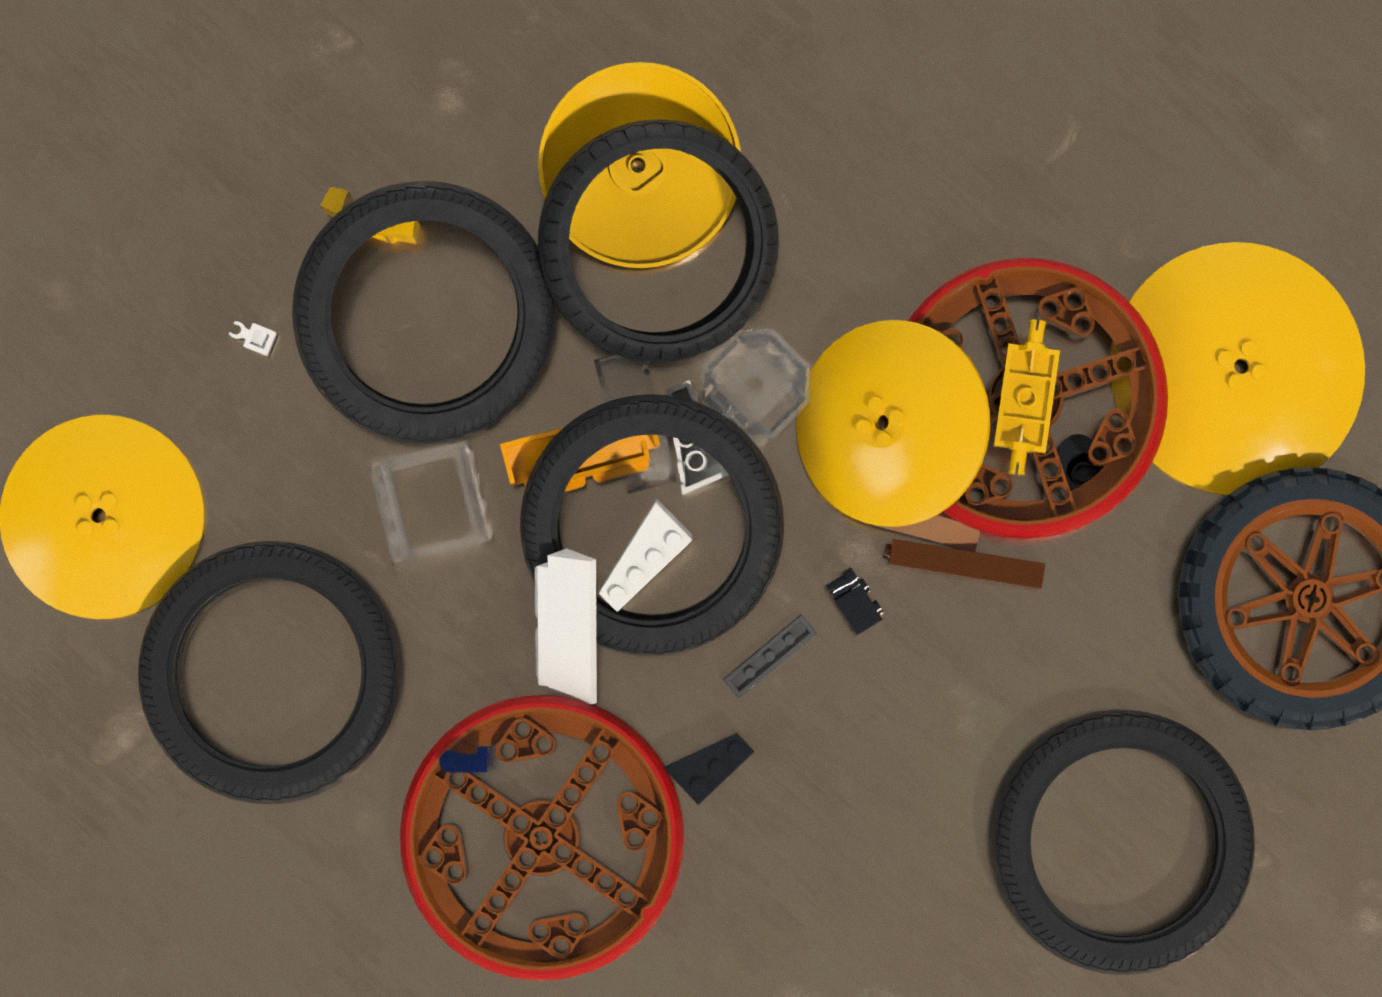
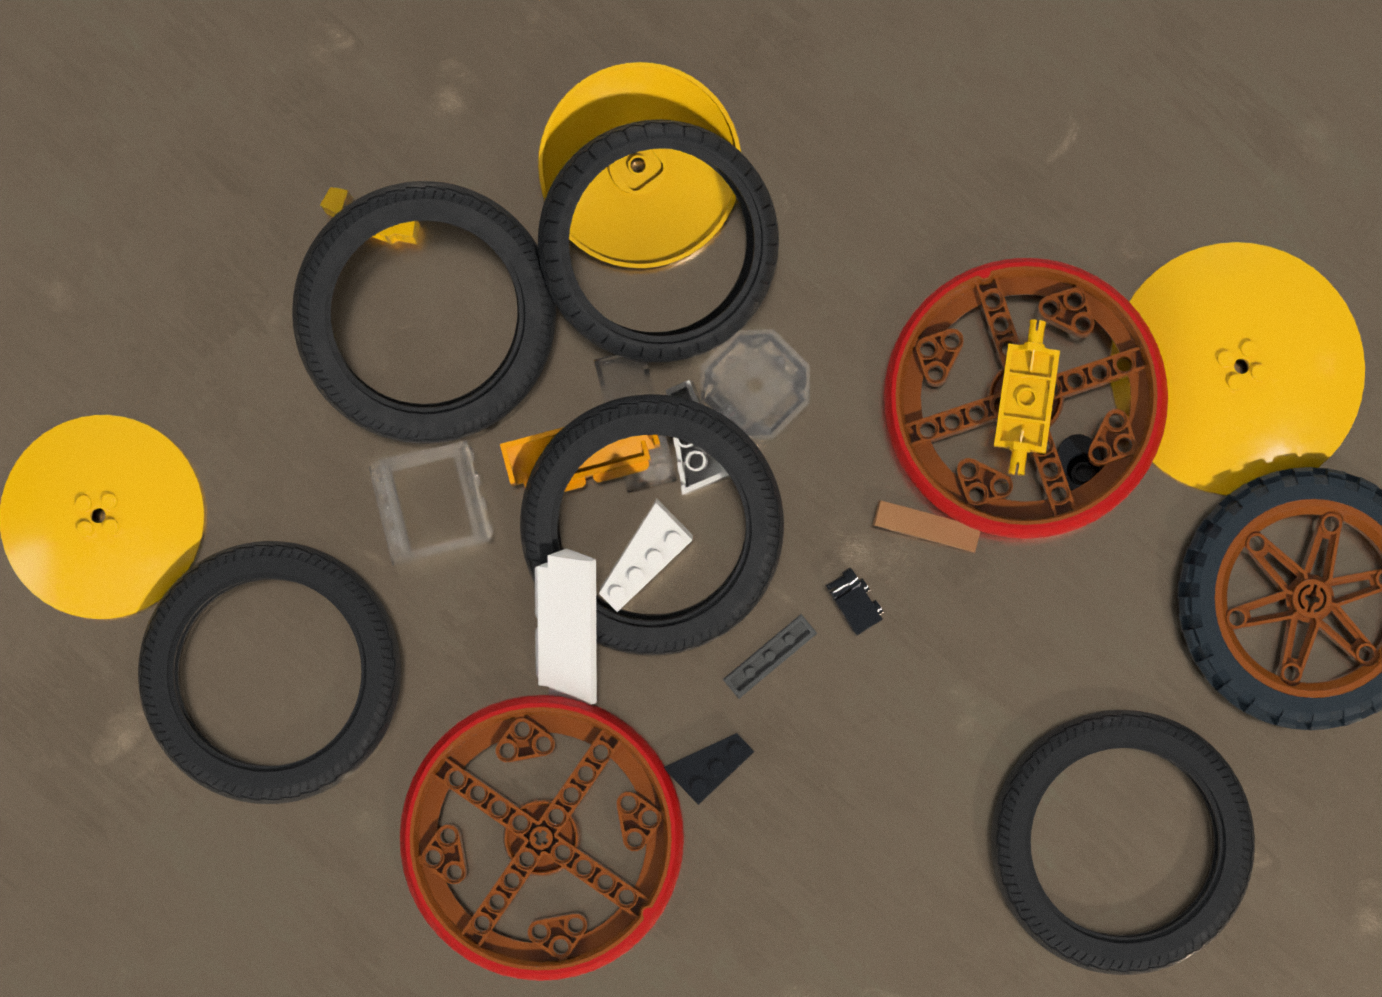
(257, 338): white plate -> none
(457, 762): clear blue leg -> none
(933, 430): yellow dish -> none
(965, 564): reddish brown brick -> none

